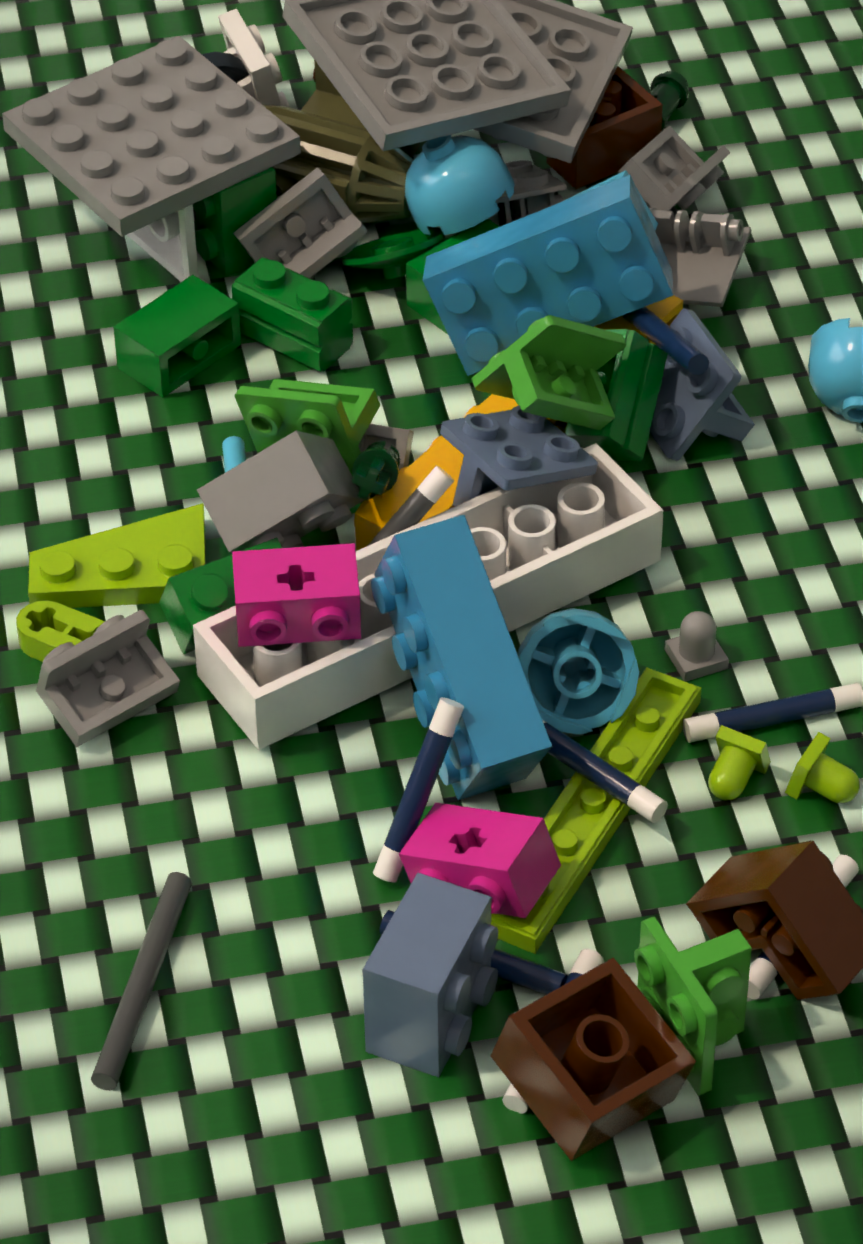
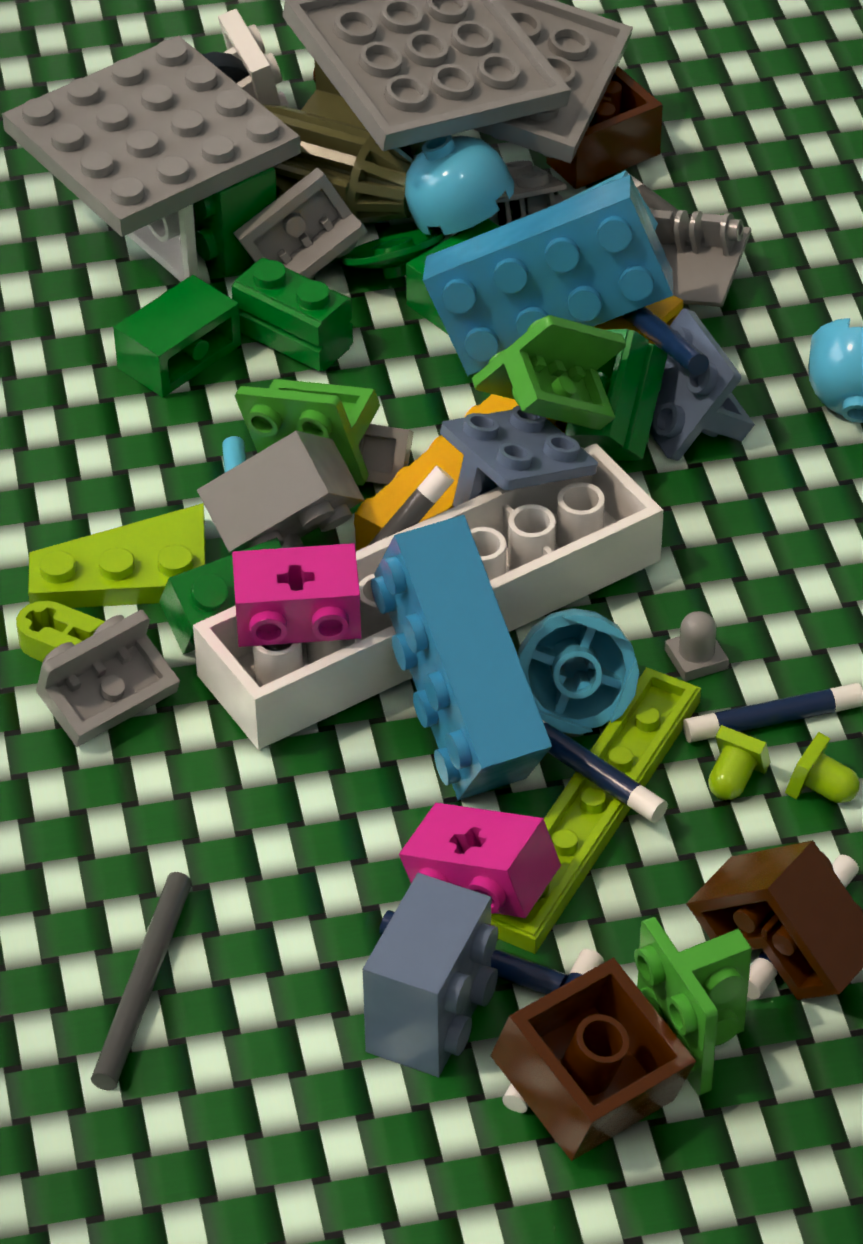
(376, 469): dark green axle -> none
(418, 787): dark blue bar -> none
(670, 90): dark green pin -> none
(671, 172): light grey bracket -> none

